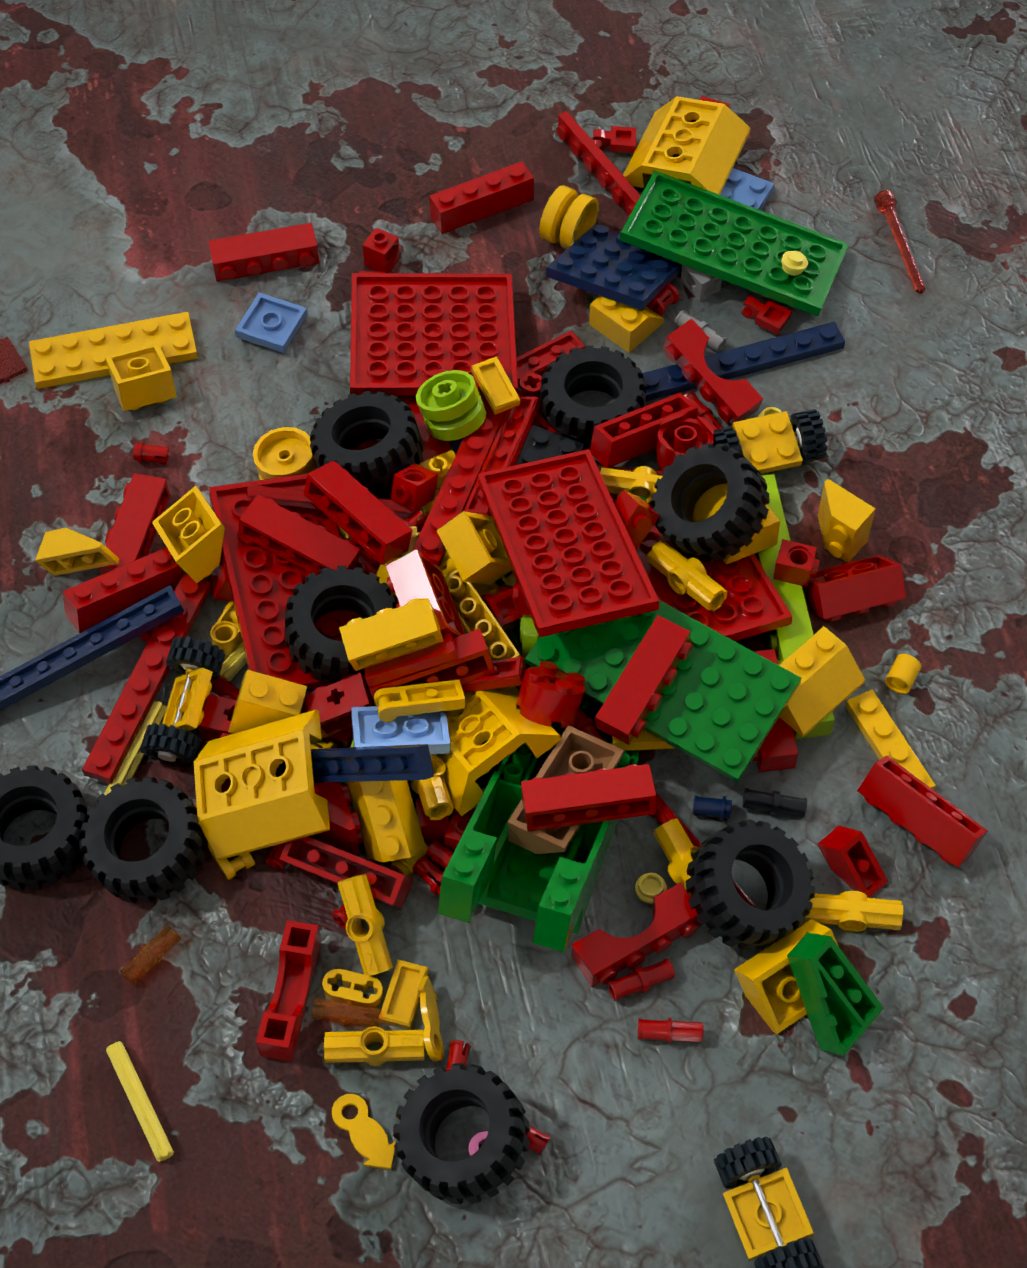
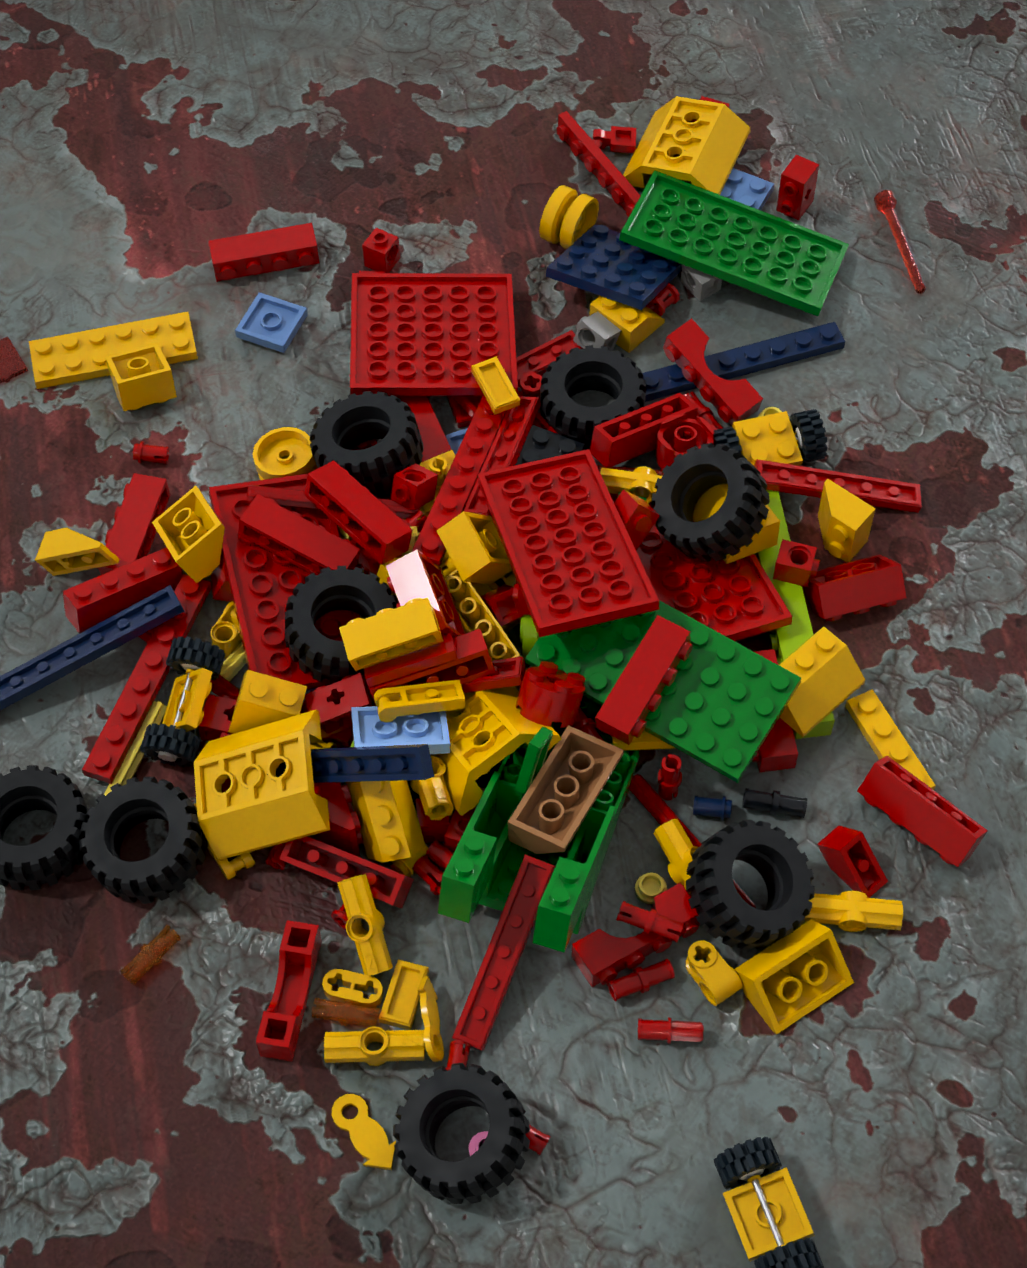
(139, 1101): light yellow axle -> none
(451, 405): lime wheel -> none
(481, 197): red brick -> none
(503, 953): none -> red tile
(534, 759): none -> green tile
(588, 797): red brick -> none
(596, 331): none -> light grey brick
(650, 921): none -> red pin
(669, 777): none -> red pin
(687, 576): yellow piece -> none
(715, 341): light grey pin -> none
(715, 976): none -> yellow piece
(768, 316): red plate -> none
(794, 262): light yellow plate -> none
(797, 187): none -> red brick
(810, 482): none -> red tile
(832, 993): green wedge -> none
(903, 673): yellow beam -> none

